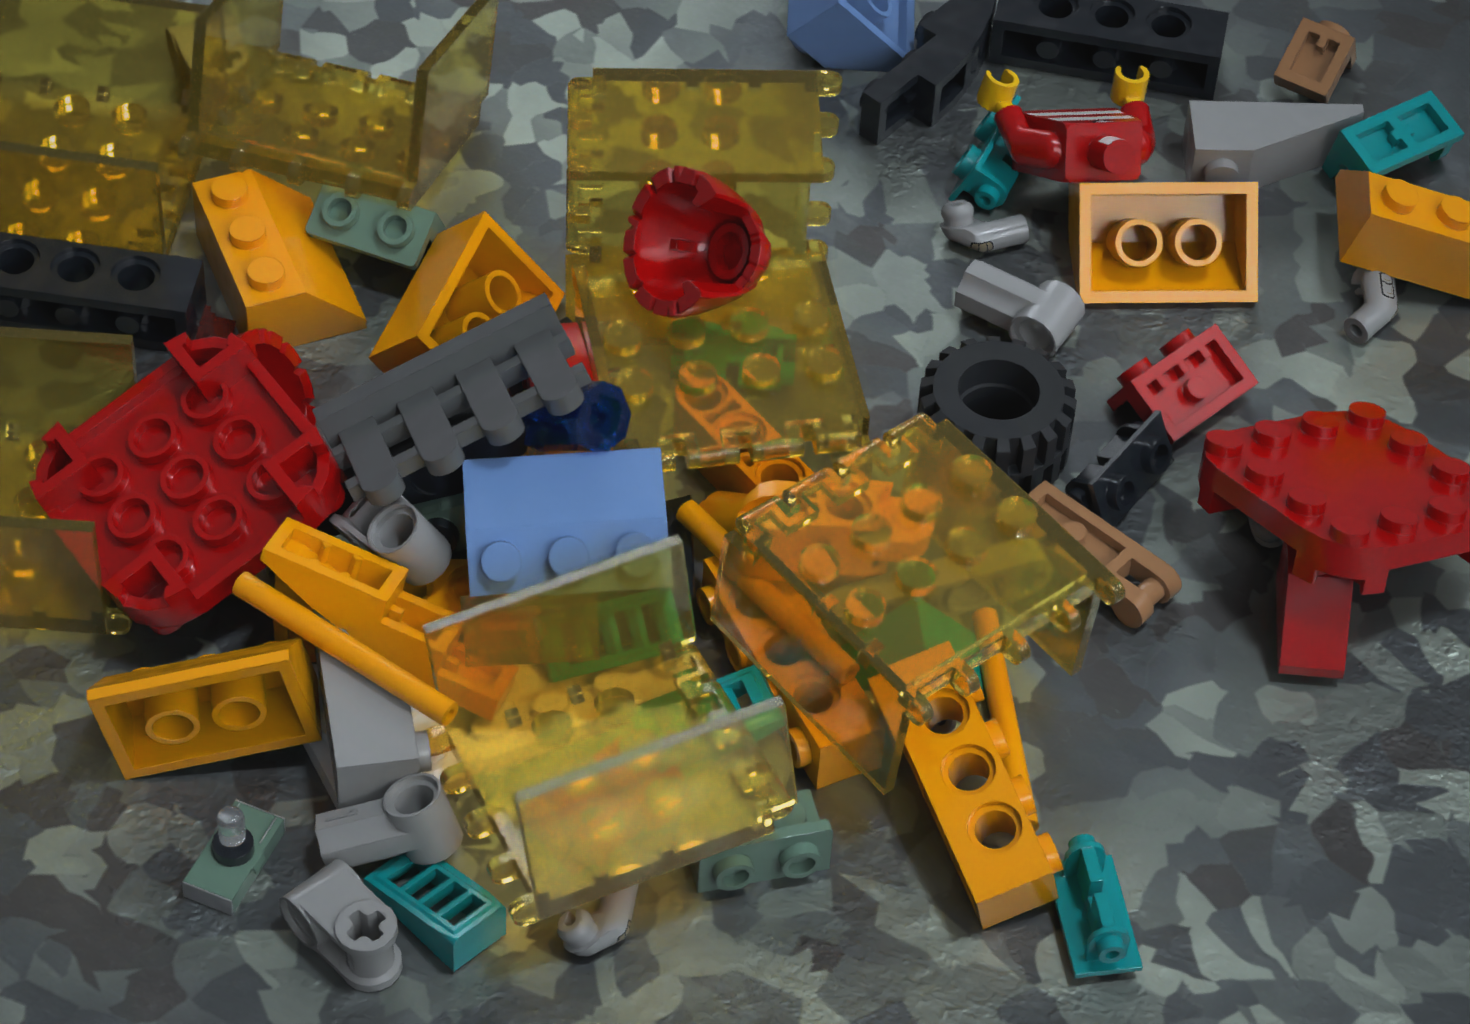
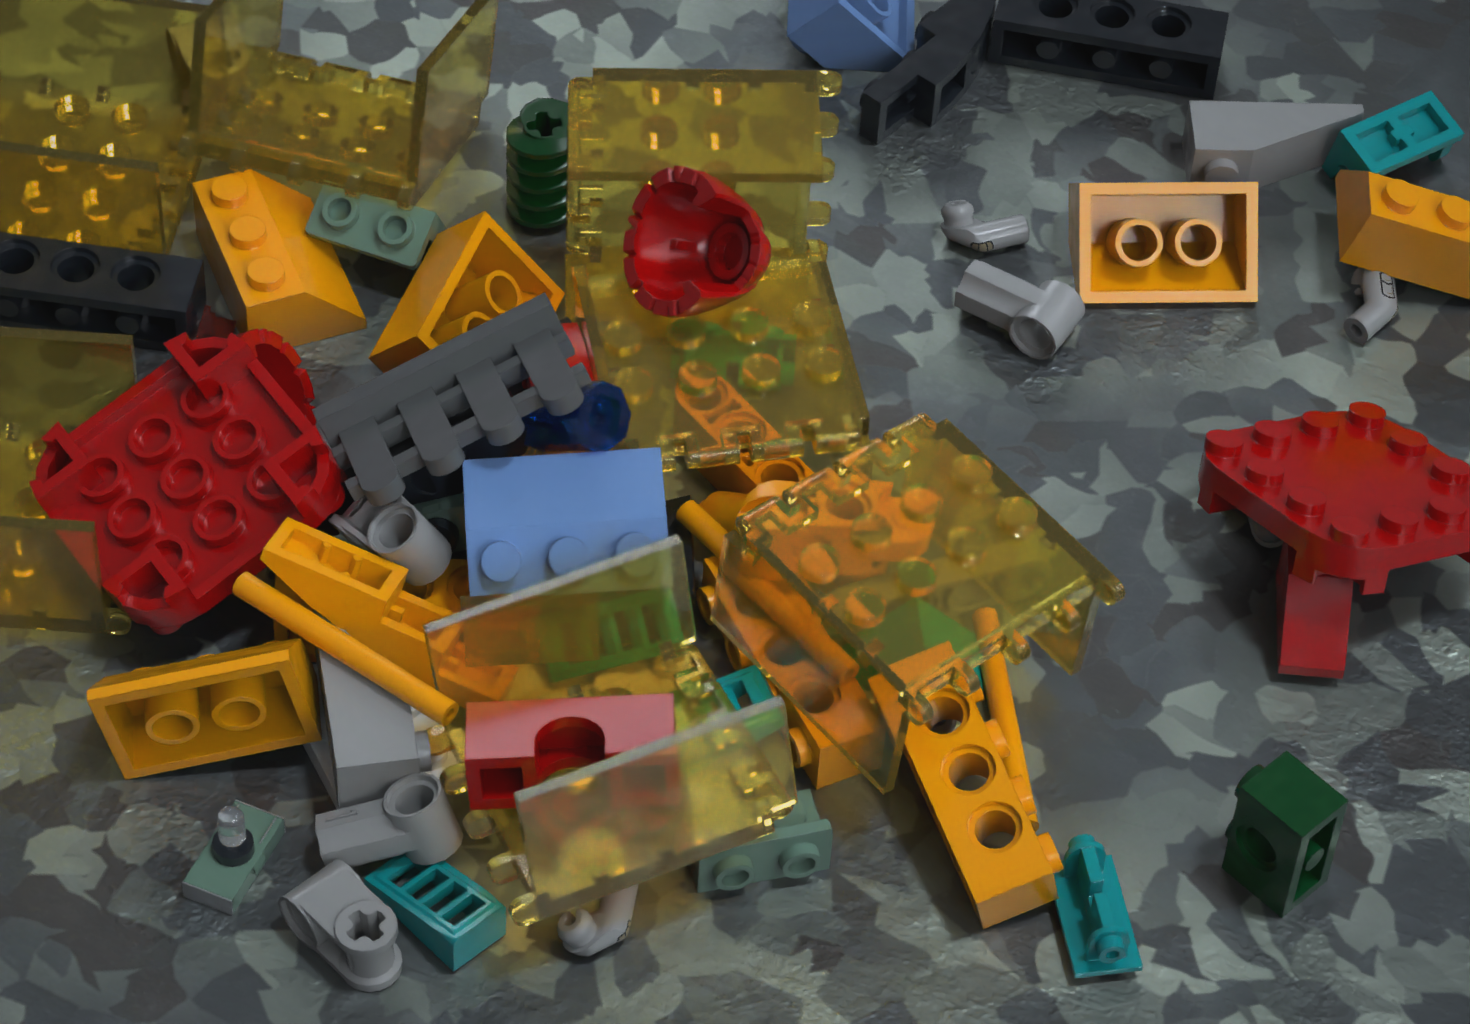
(528, 740): none -> arch
(537, 164): none -> dark green piece
(982, 167): teal hinge -> none
(1009, 385): black tyre -> none
(1075, 142): red torso -> none
(1117, 553): medium nougat plate -> none
(1125, 469): black hinge -> none
(1188, 384): red bracket -> none
(1283, 832): none -> dark green brick
(1316, 59): medium nougat bracket -> none

